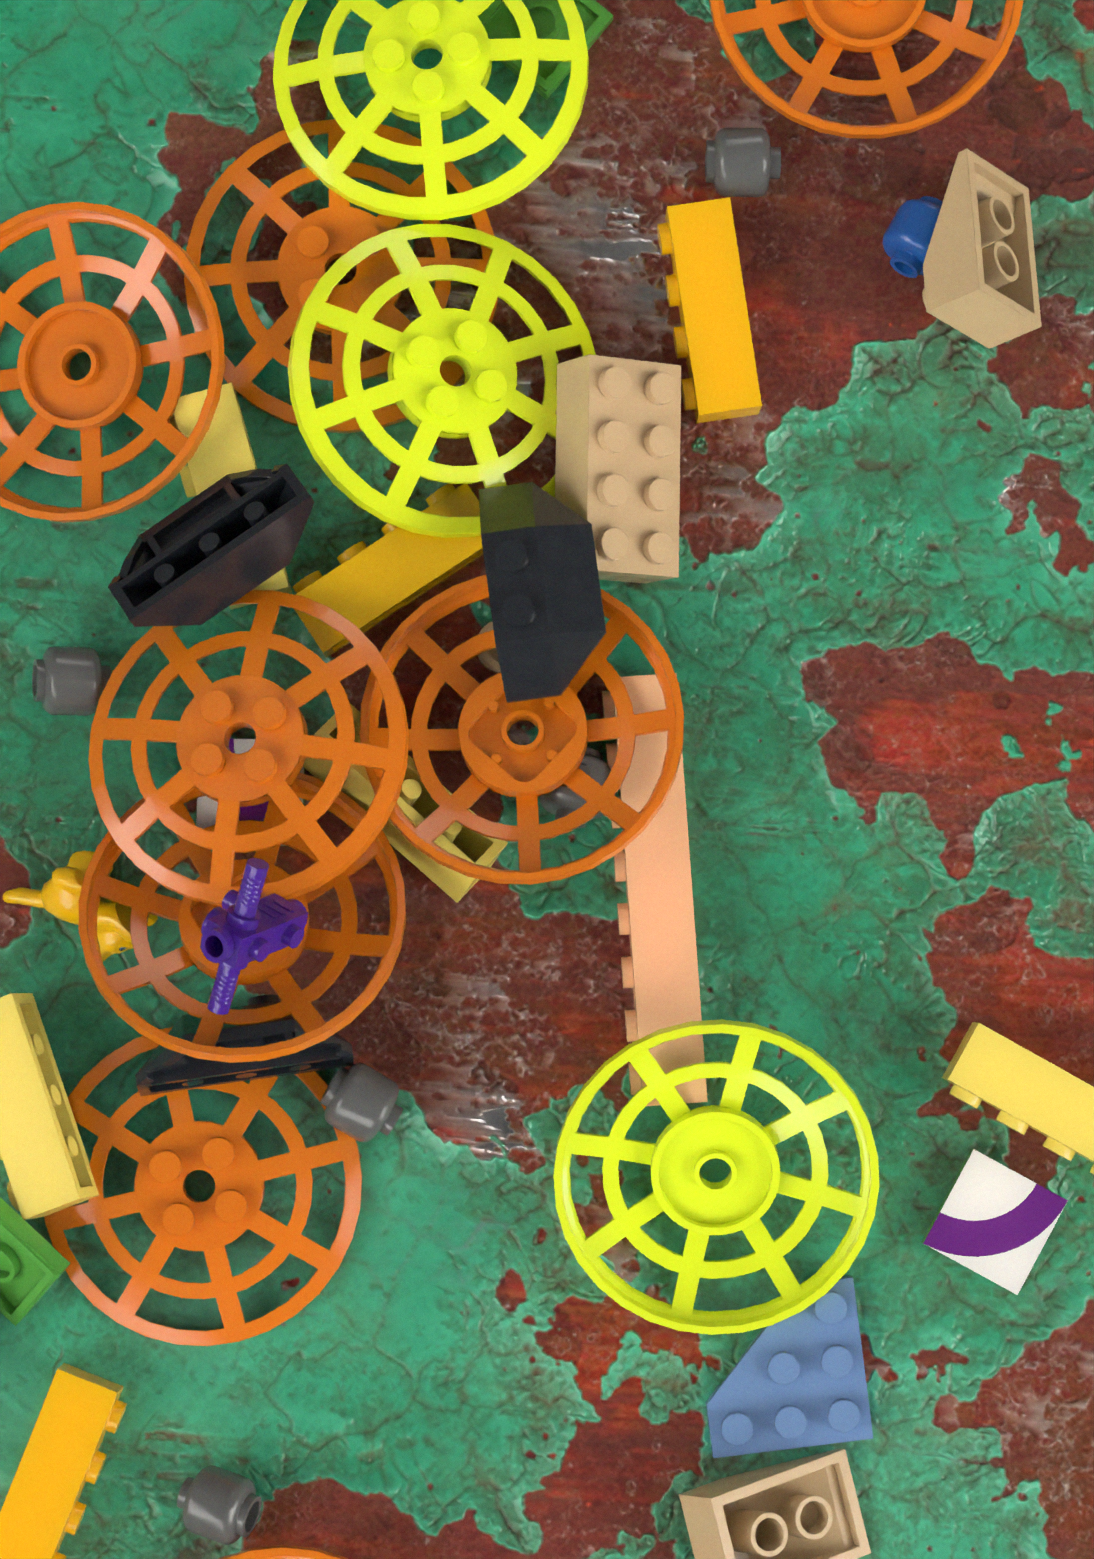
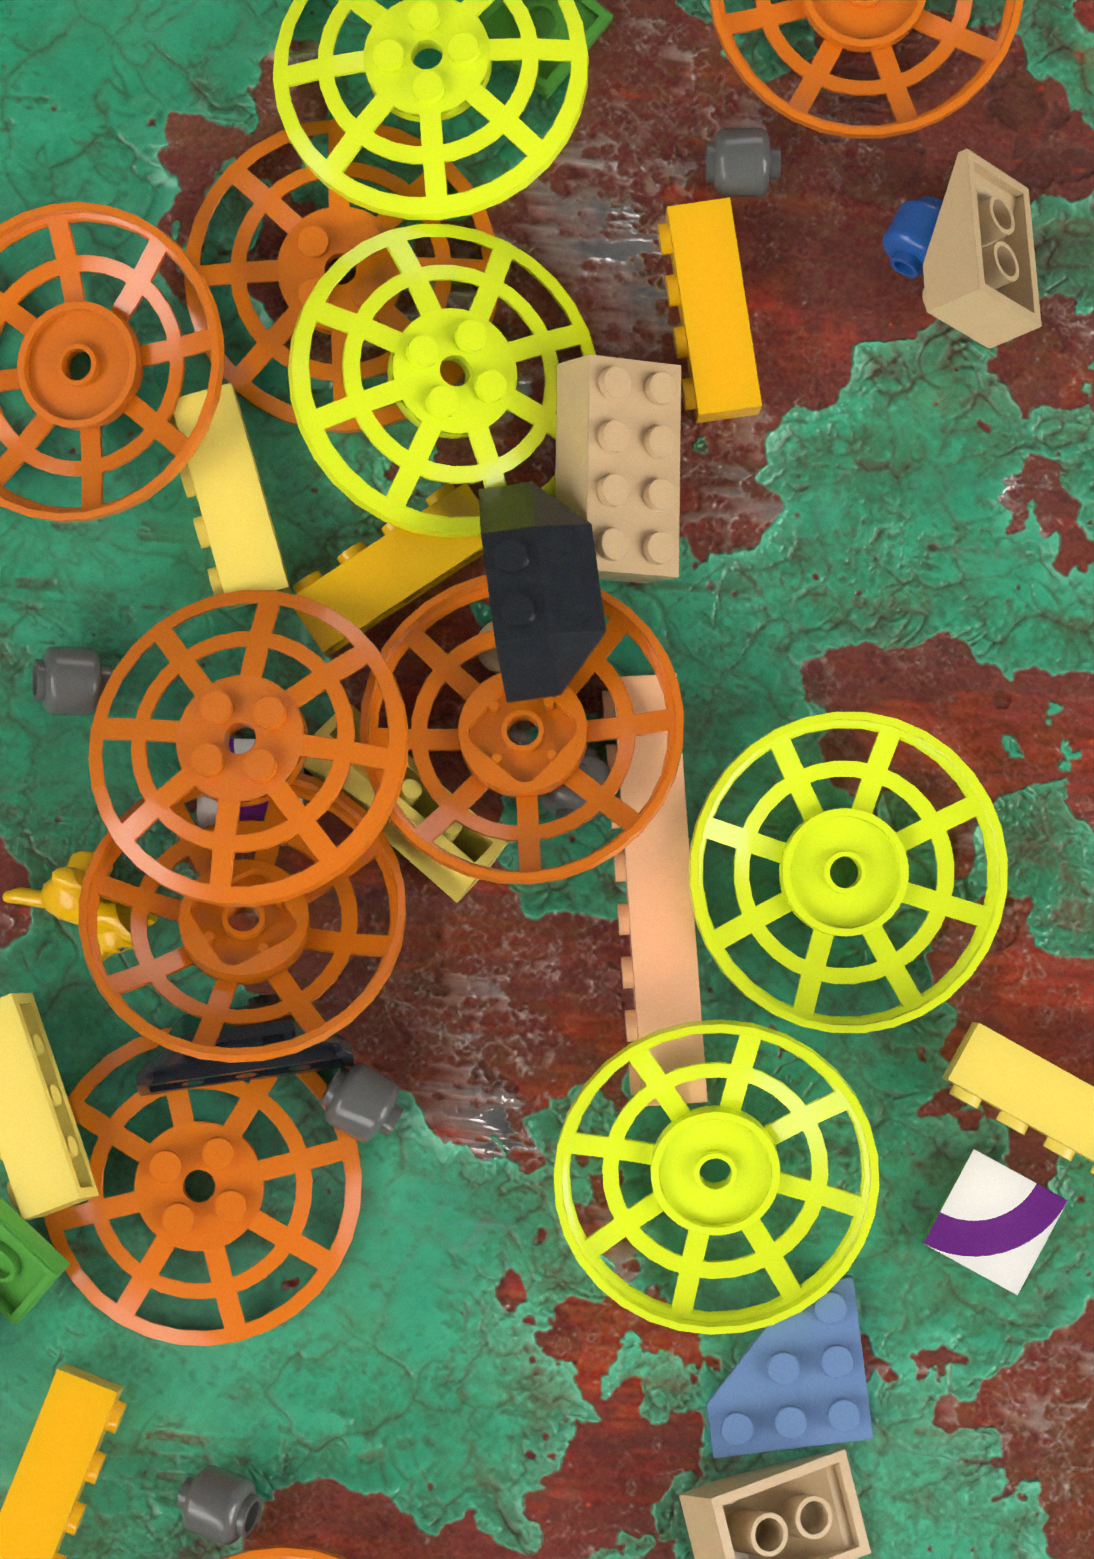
(213, 548): black wedge -> none
(248, 931): dark purple piece -> none
(880, 878): none -> neon yellow dish

